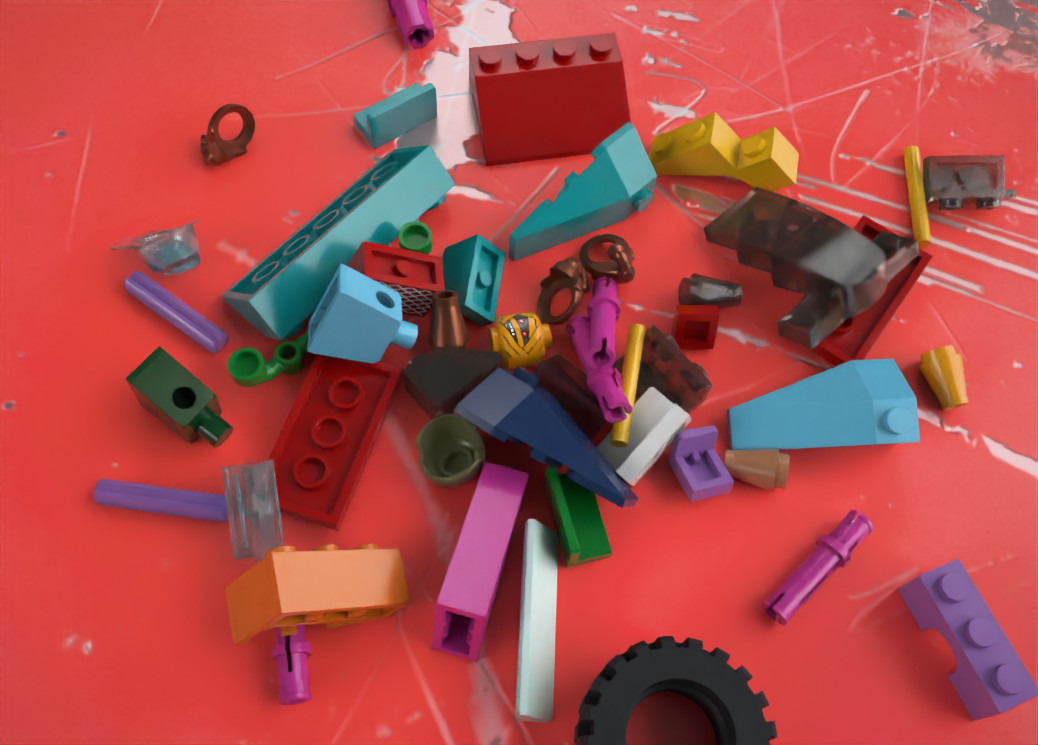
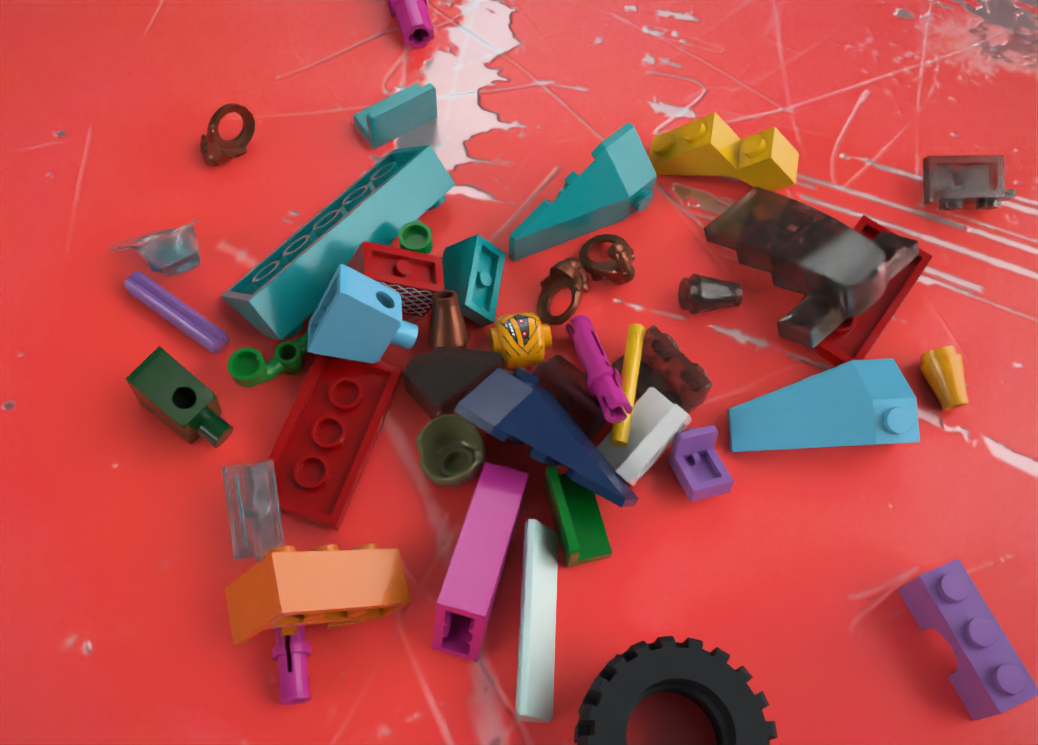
(161, 500): medium lavender axle -> none
(547, 97): red slope -> none
(603, 312): dark pink pin -> none
(695, 326): red plate -> none
(759, 467): nougat cone -> none
(831, 552): dark pink pin -> none
(917, 196): yellow bar -> none

